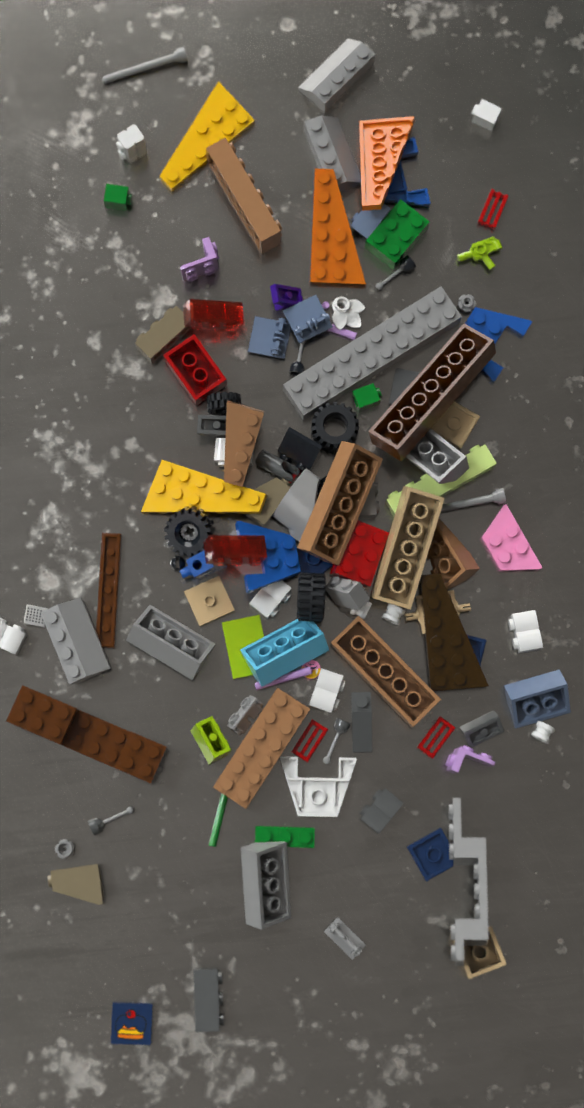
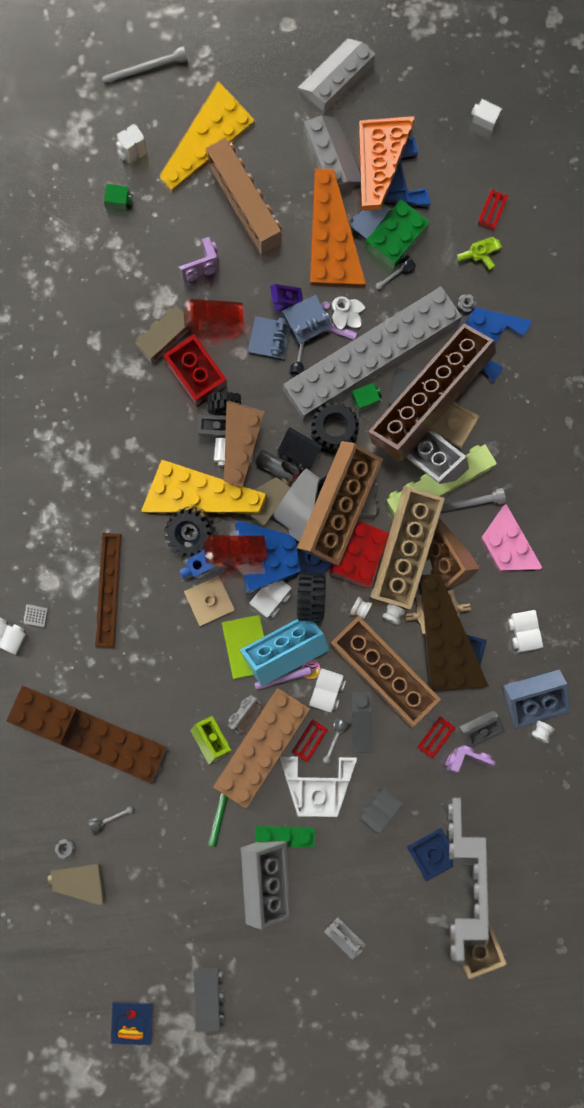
(75, 640): light grey slope -> none
(170, 642): light grey slope -> none
(182, 564): black hinge -> none
(347, 593): light grey brick -> none

